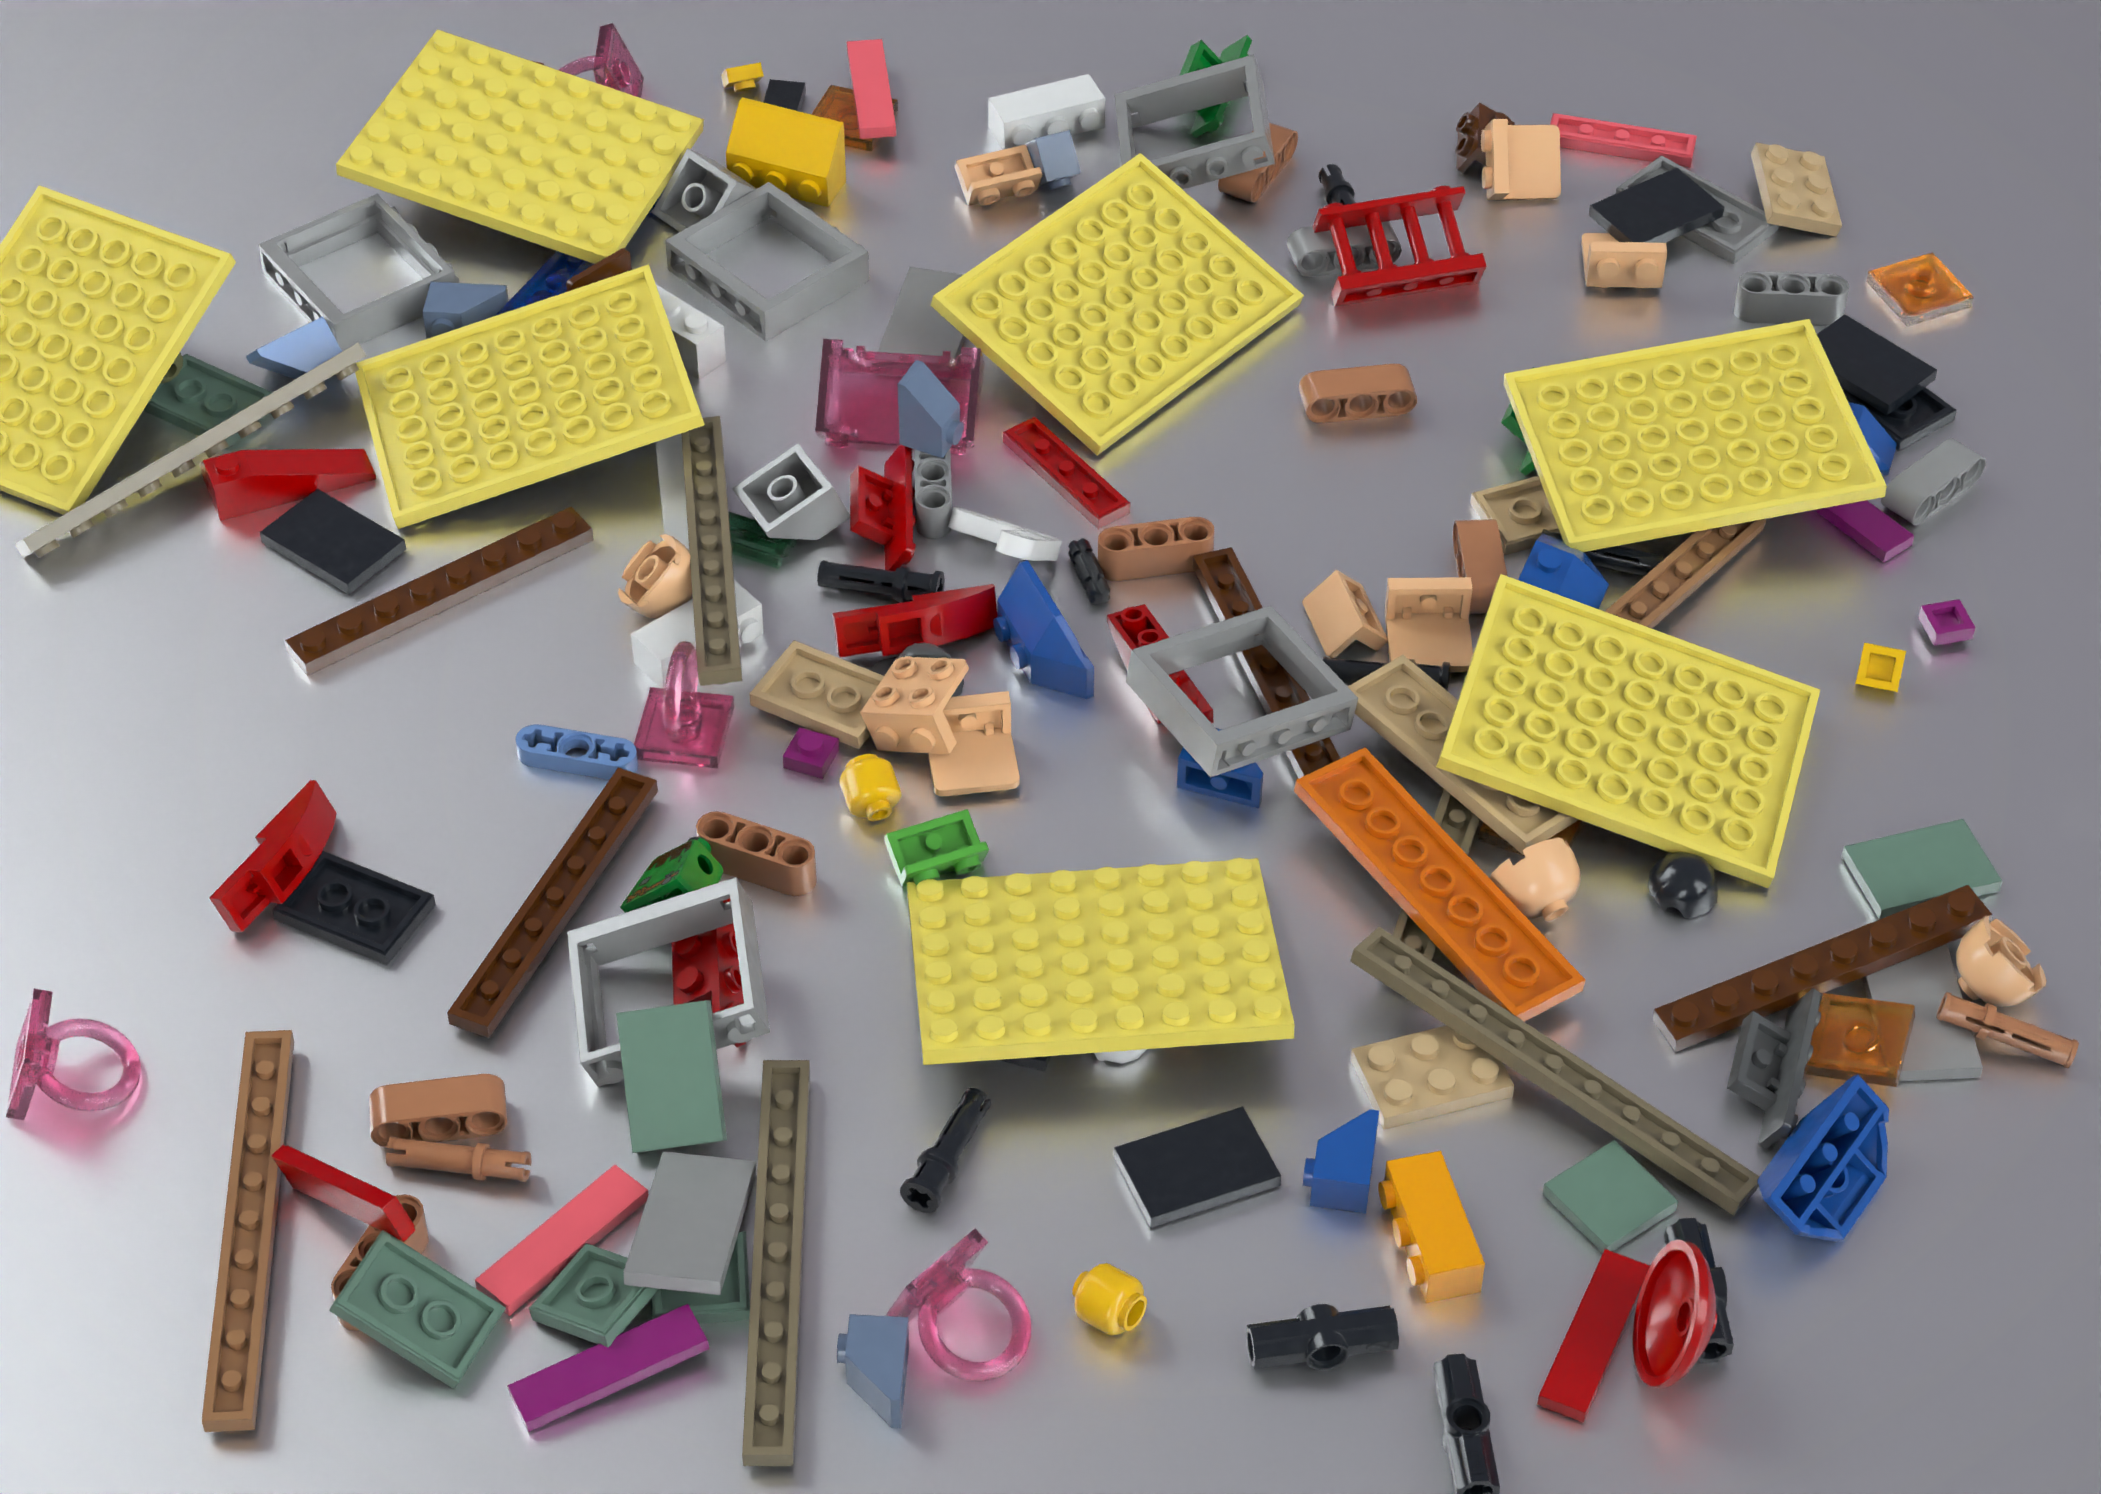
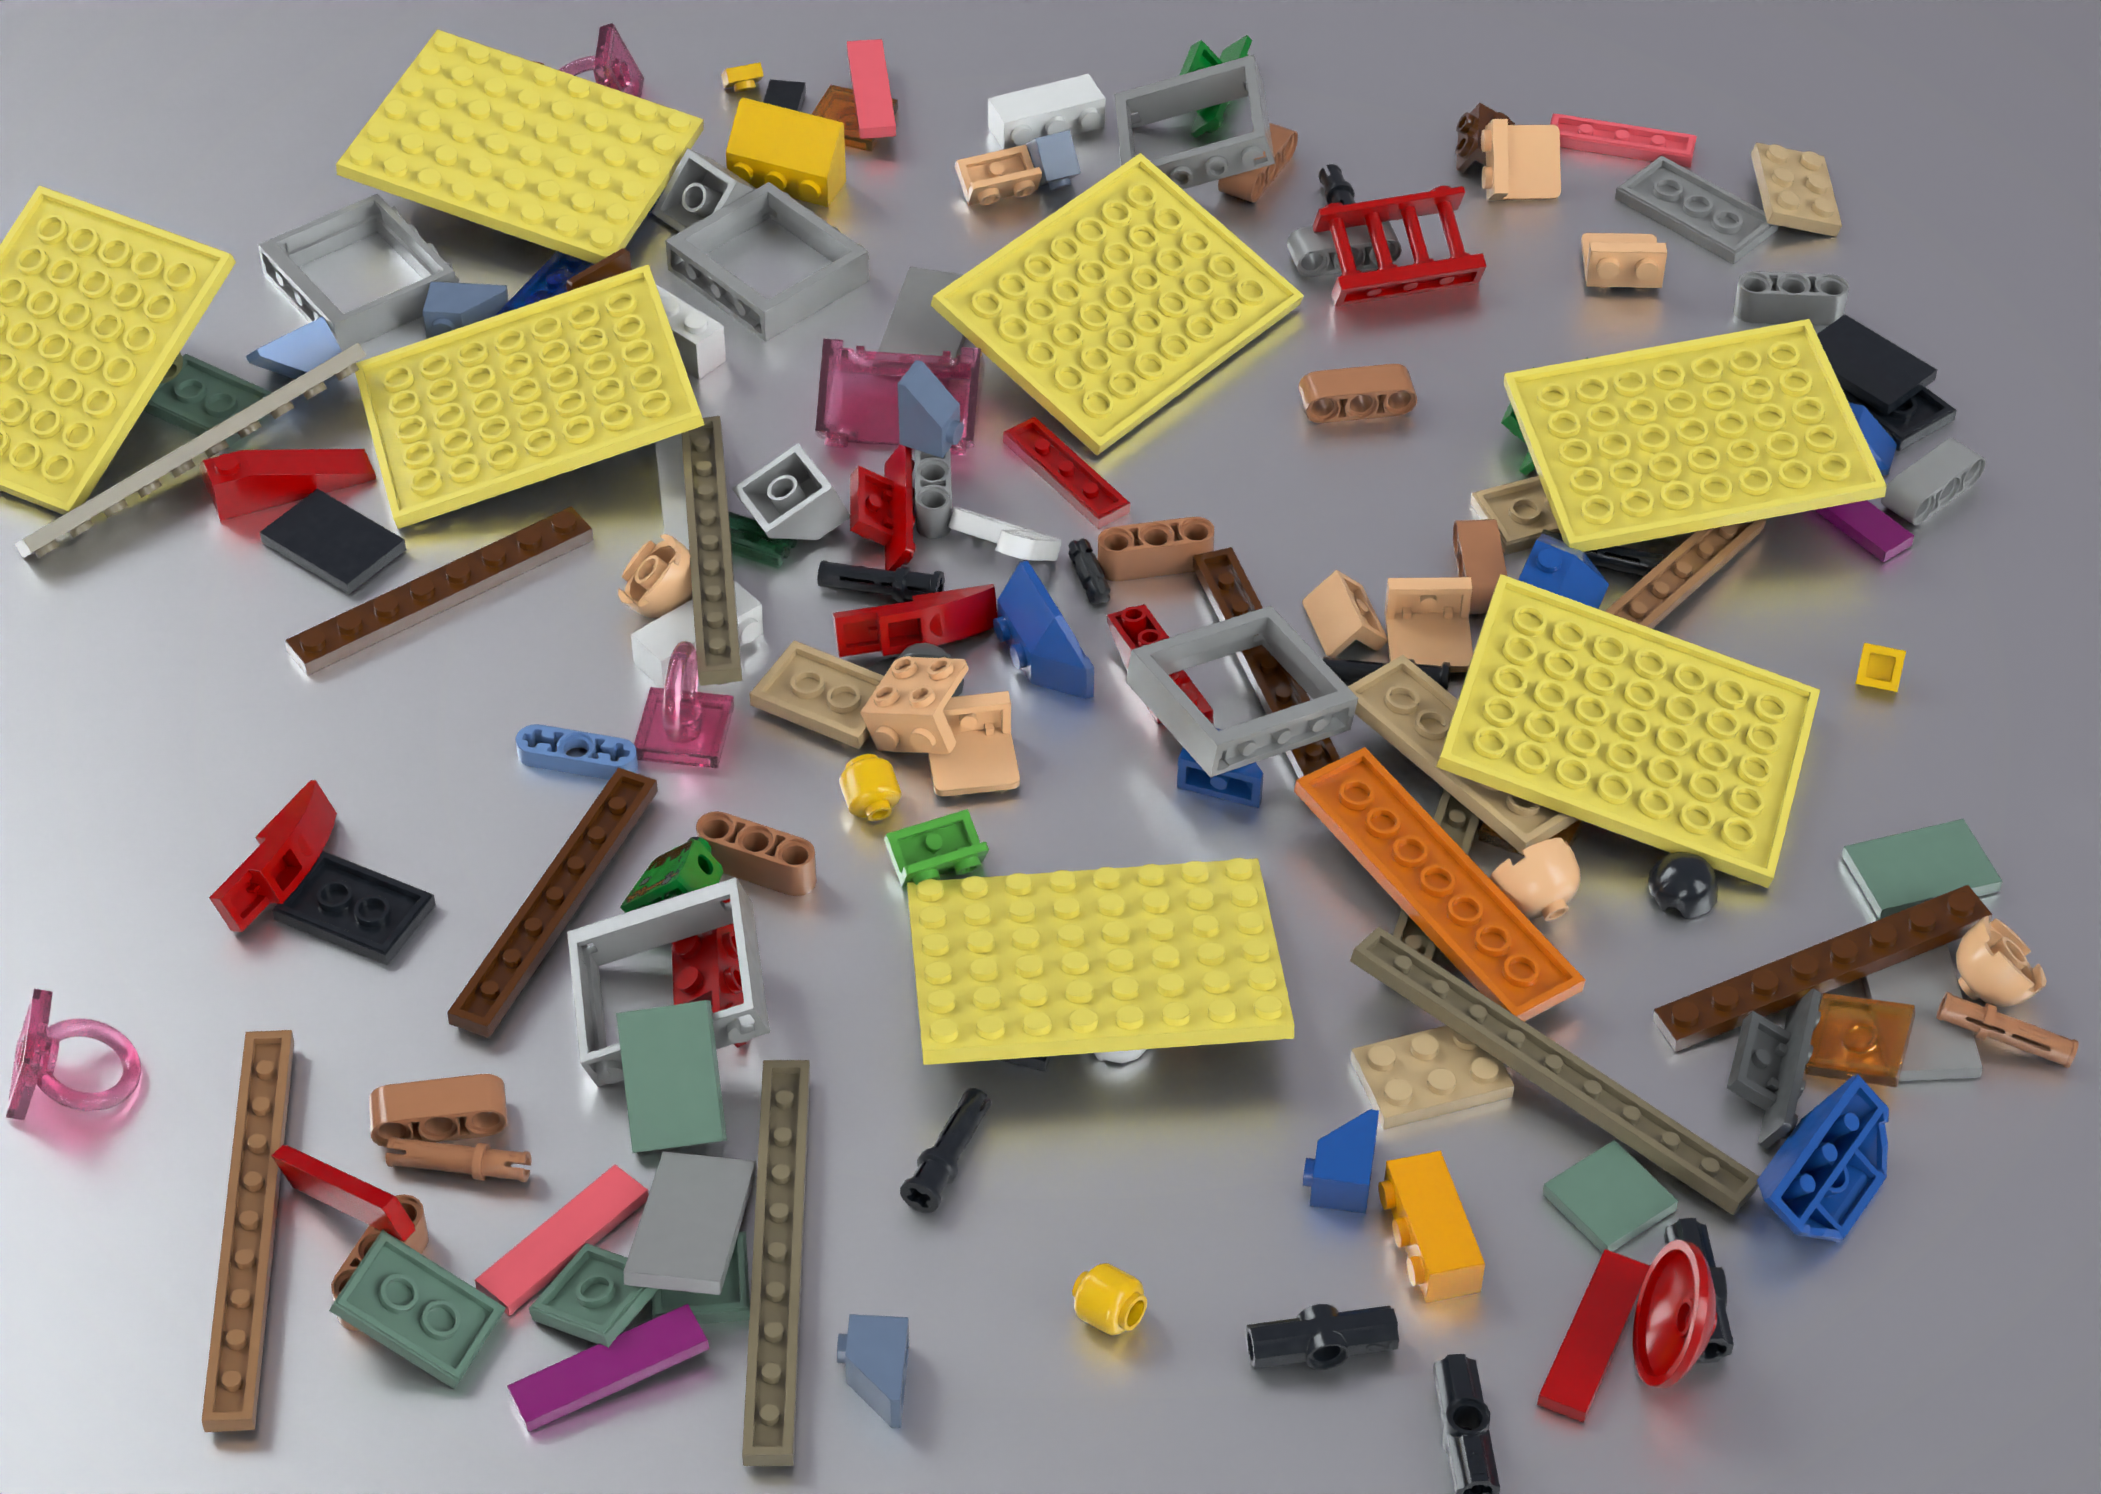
(810, 753): magenta plate -> none
(942, 1286): clear pink tile -> none
(1197, 1166): black tile -> none
(1657, 209): black tile -> none
(1919, 289): clear orange tile -> none
(1946, 622): magenta plate -> none

